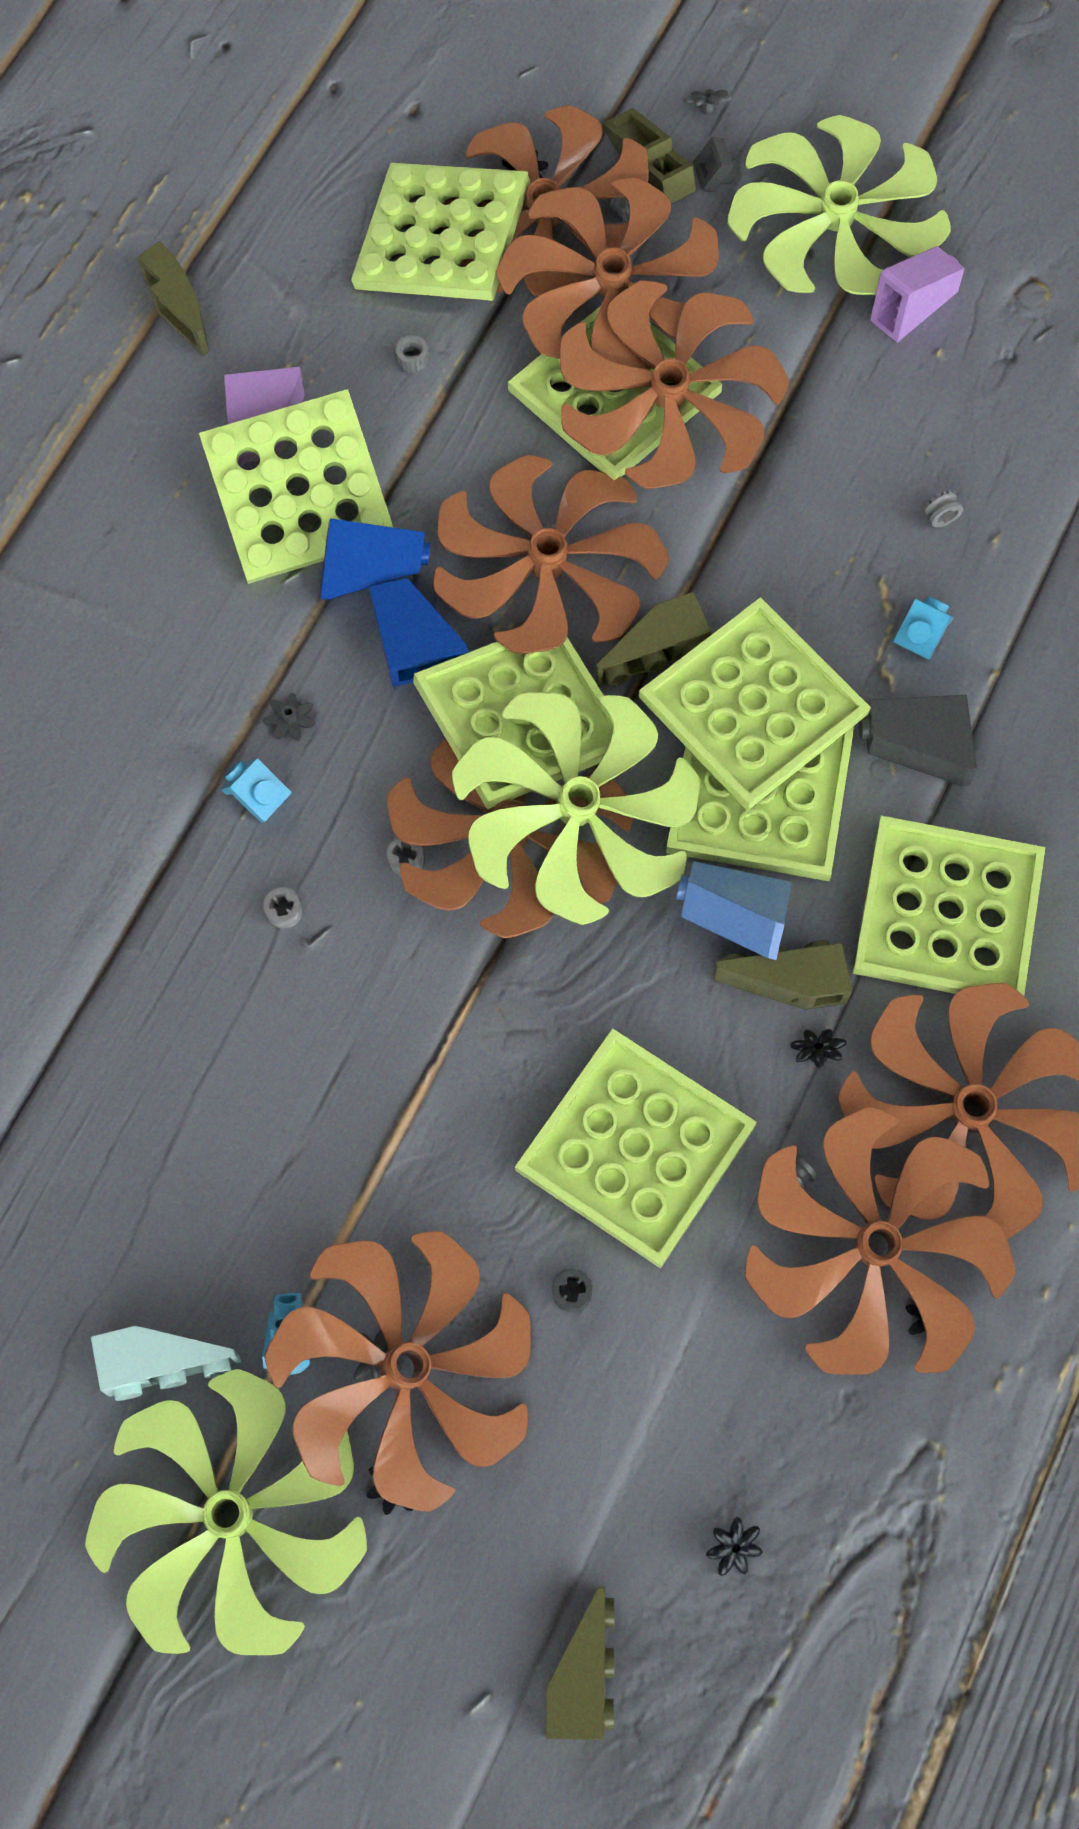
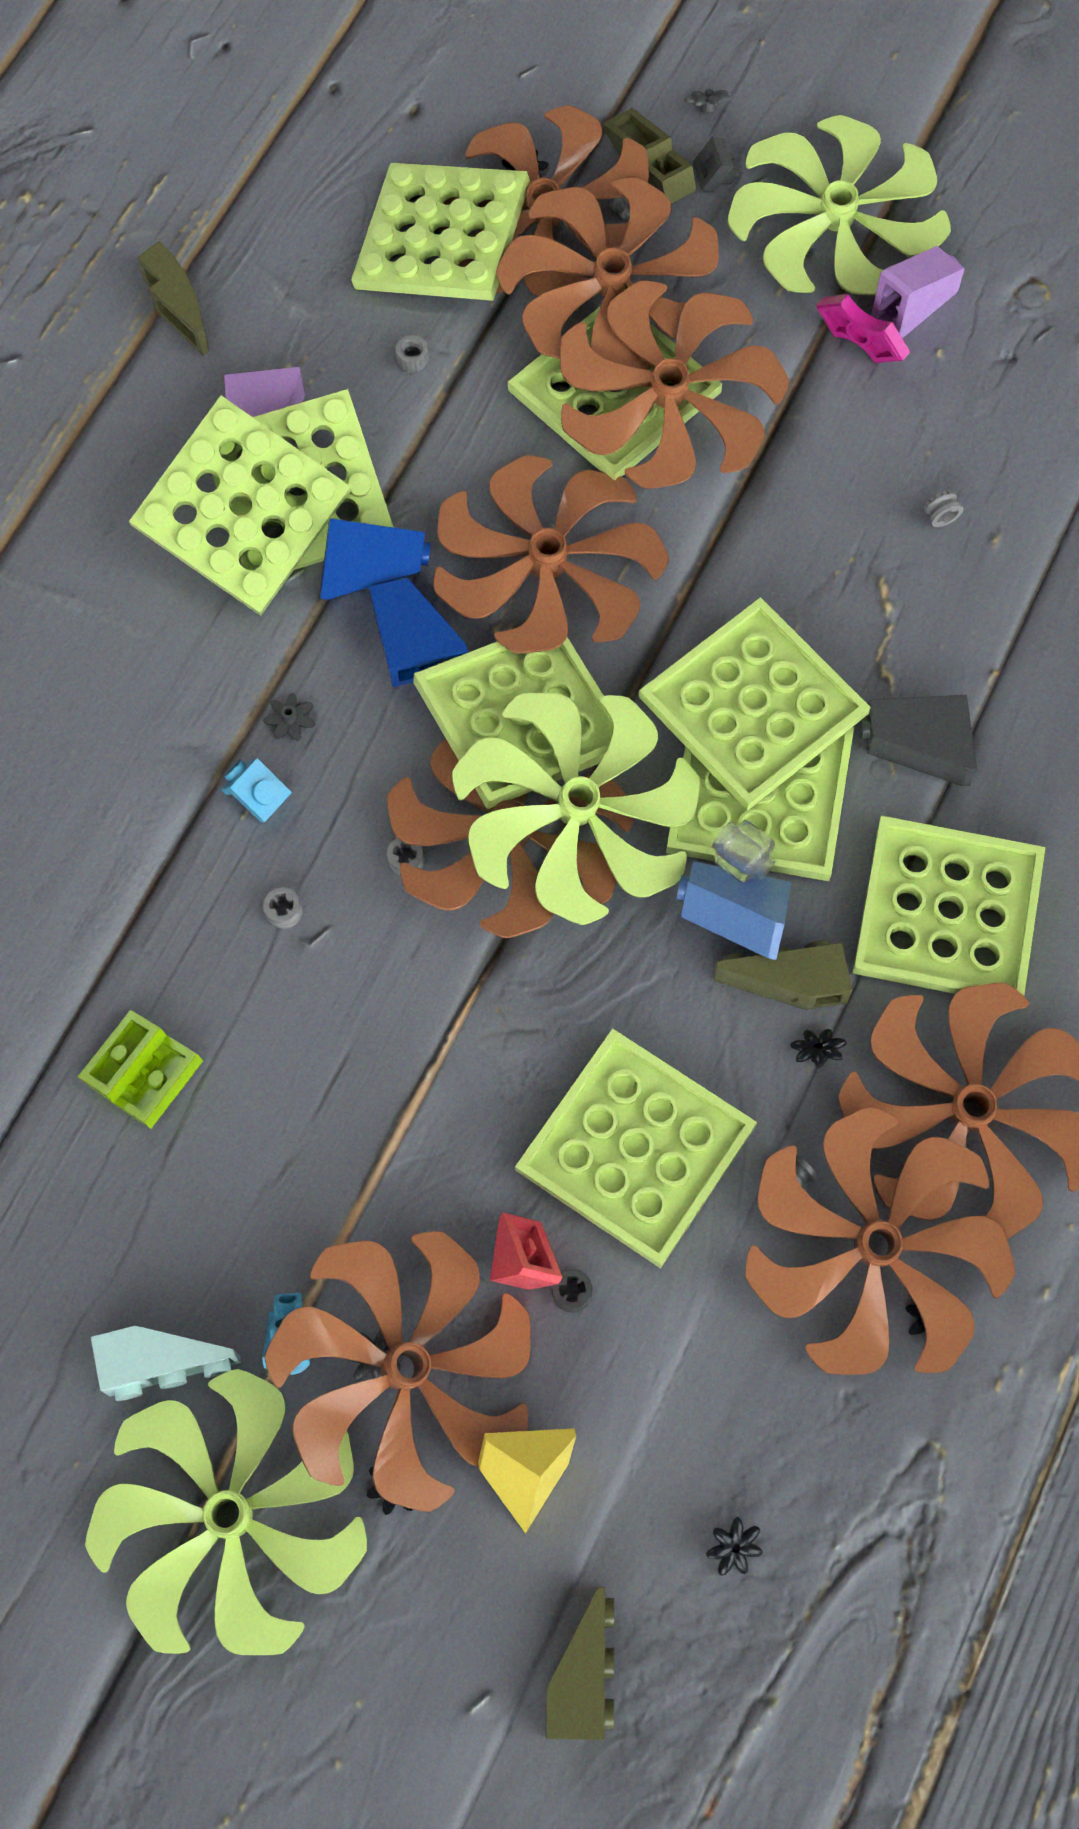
(140, 1069): none -> lime slope
(260, 447): none -> yellowish green piece
(523, 1254): none -> coral slope
(525, 1468): none -> light yellow slope
(655, 641): olive slope -> none
(744, 851): none -> clear head
(873, 335): none -> dark pink tile
(924, 626): medium azure bracket -> none

